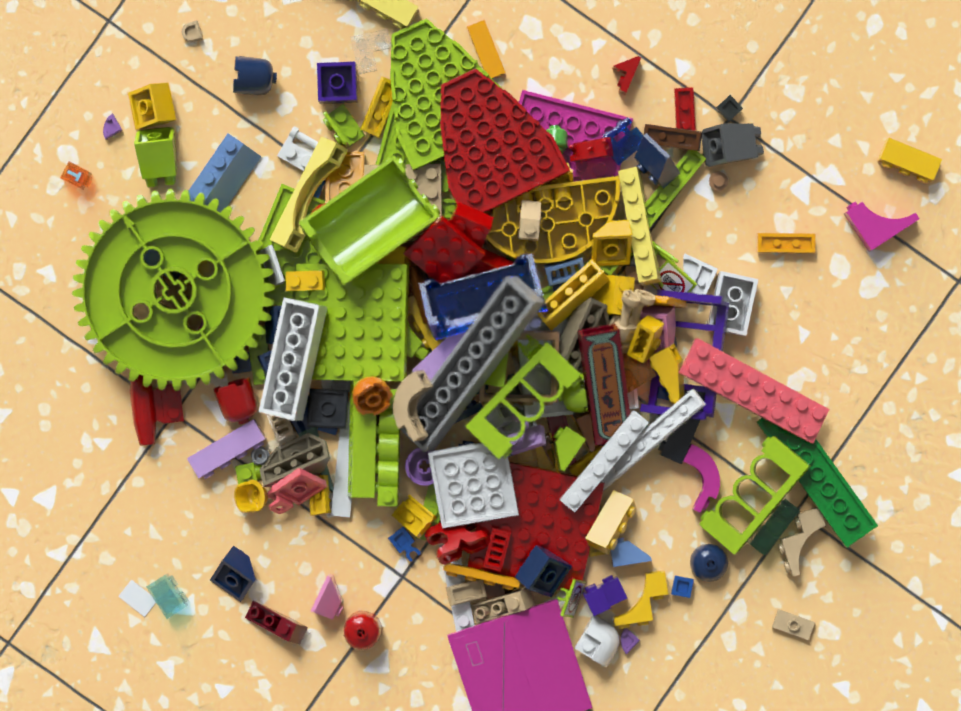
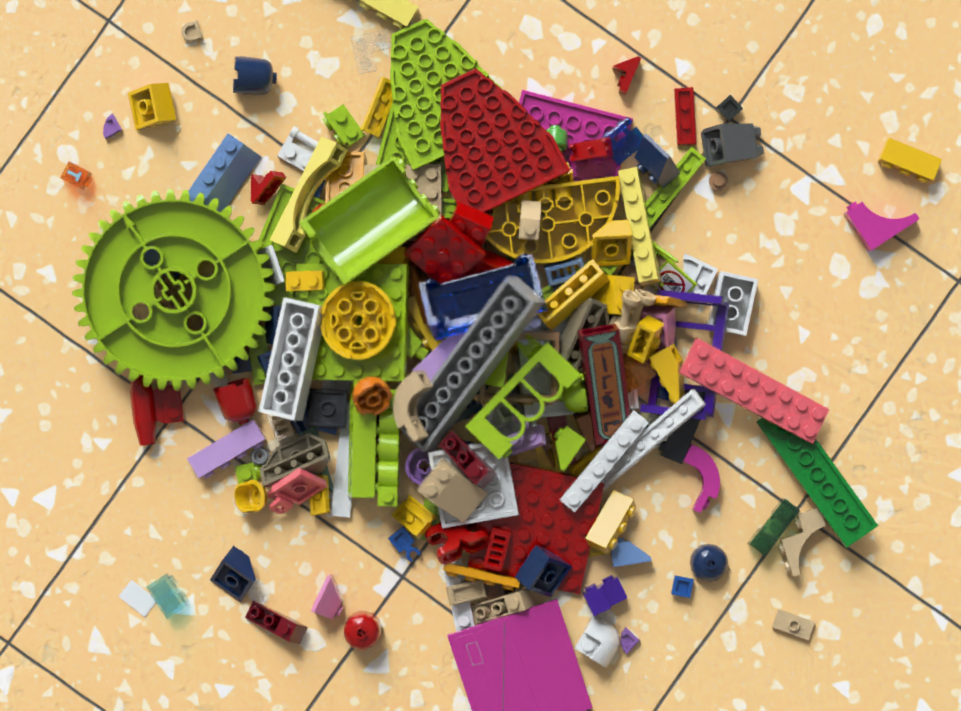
(156, 155): lime hips -> none
(264, 187): none -> red slope
(337, 82): dark purple brick -> none
(341, 315): none -> yellow brick
(451, 490): none -> tan slope
(468, 460): none -> dark red slope
(486, 49): light orange tile -> none
(572, 598): piece -> none
(641, 612): yellow arch -> none
(674, 137): reddish brown plate -> none
(725, 532): lime fence -> none
(785, 243): light orange plate -> none

